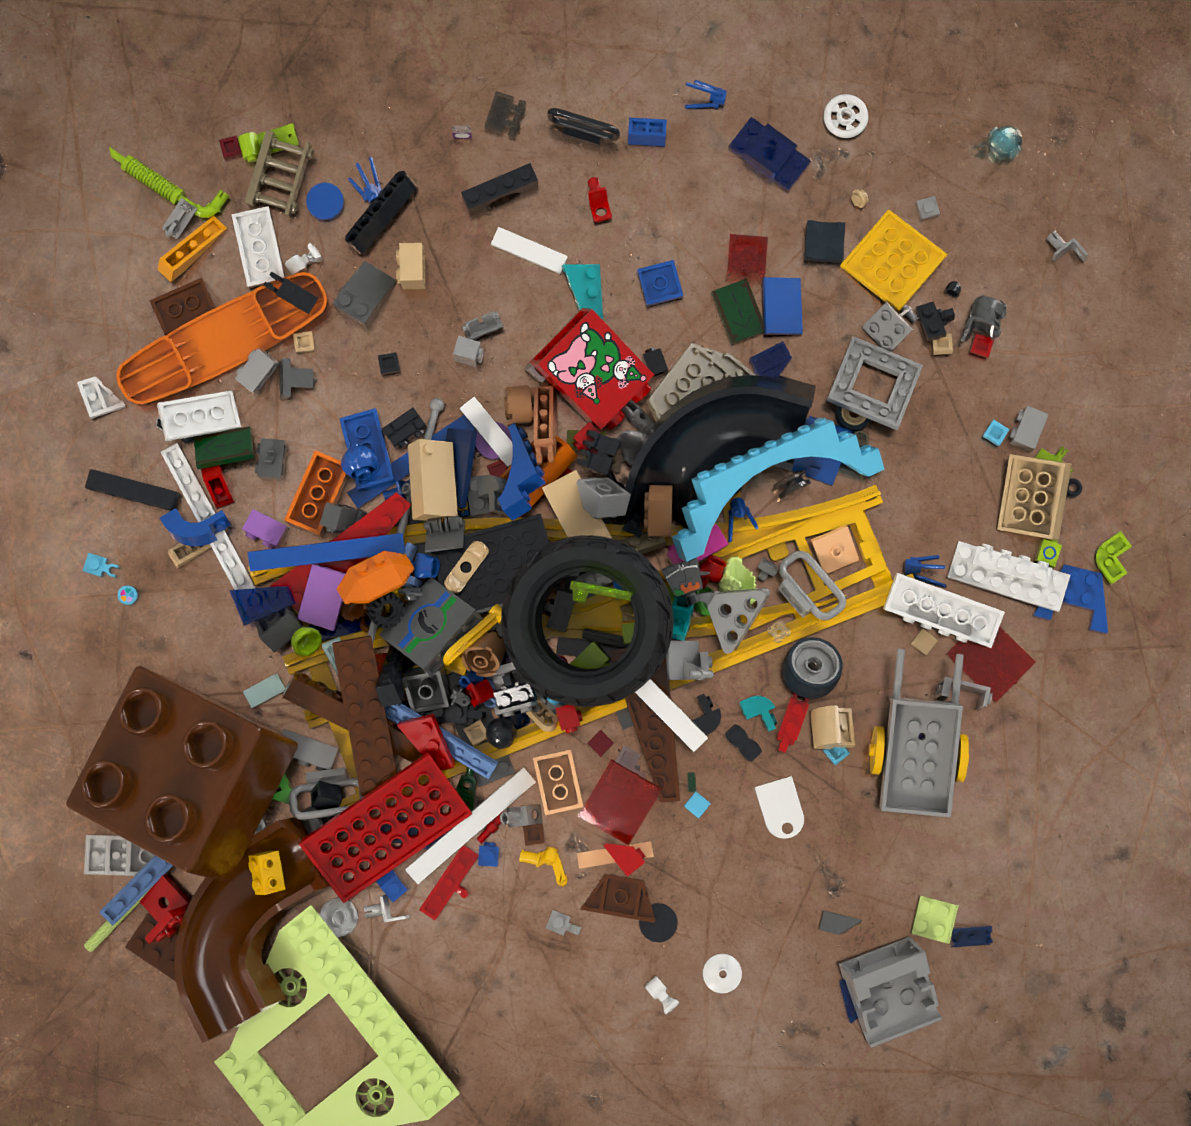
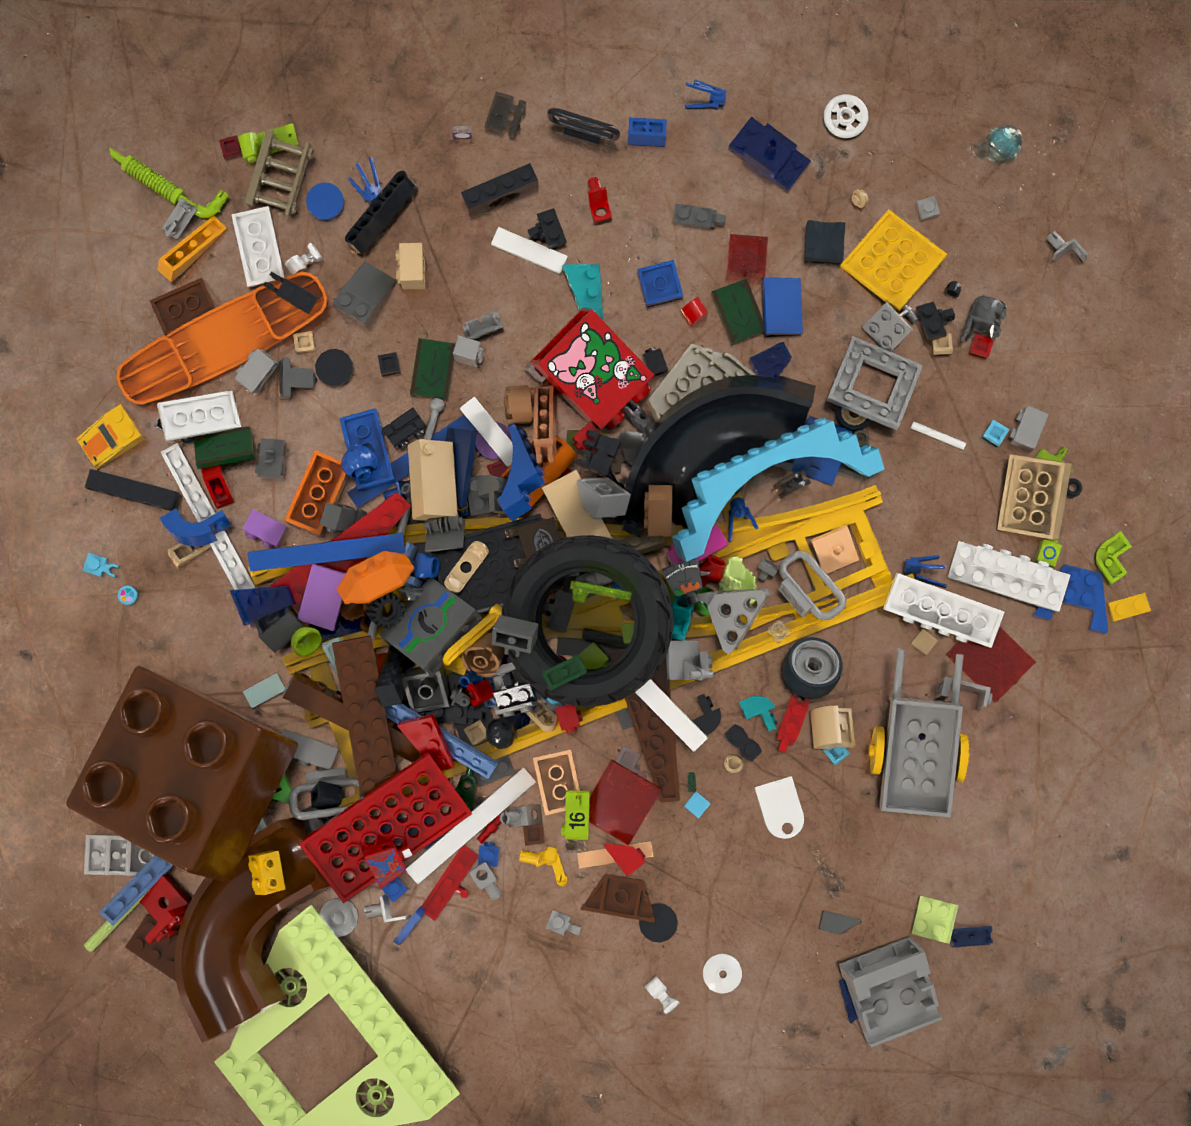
(98, 398): white wing -> none
(110, 437): none -> yellow slope
(334, 367): none -> black tile
(386, 861): none -> torso
(409, 925): none -> blue tile
(432, 369): none -> dark green tile
(486, 881): none -> light grey bracket
(514, 634): none -> dark grey brick
(533, 537): none -> dark brown flag
(548, 229): none -> black hinge
(564, 672): none -> dark green plate
(577, 816): none -> lime door
(600, 743): dark red tile -> none
(694, 311): none -> red brick
(697, 216): none -> dark grey hinge
(733, 763): none -> tan plate
(938, 435): none -> white bar
(1128, 607): none -> yellow plate

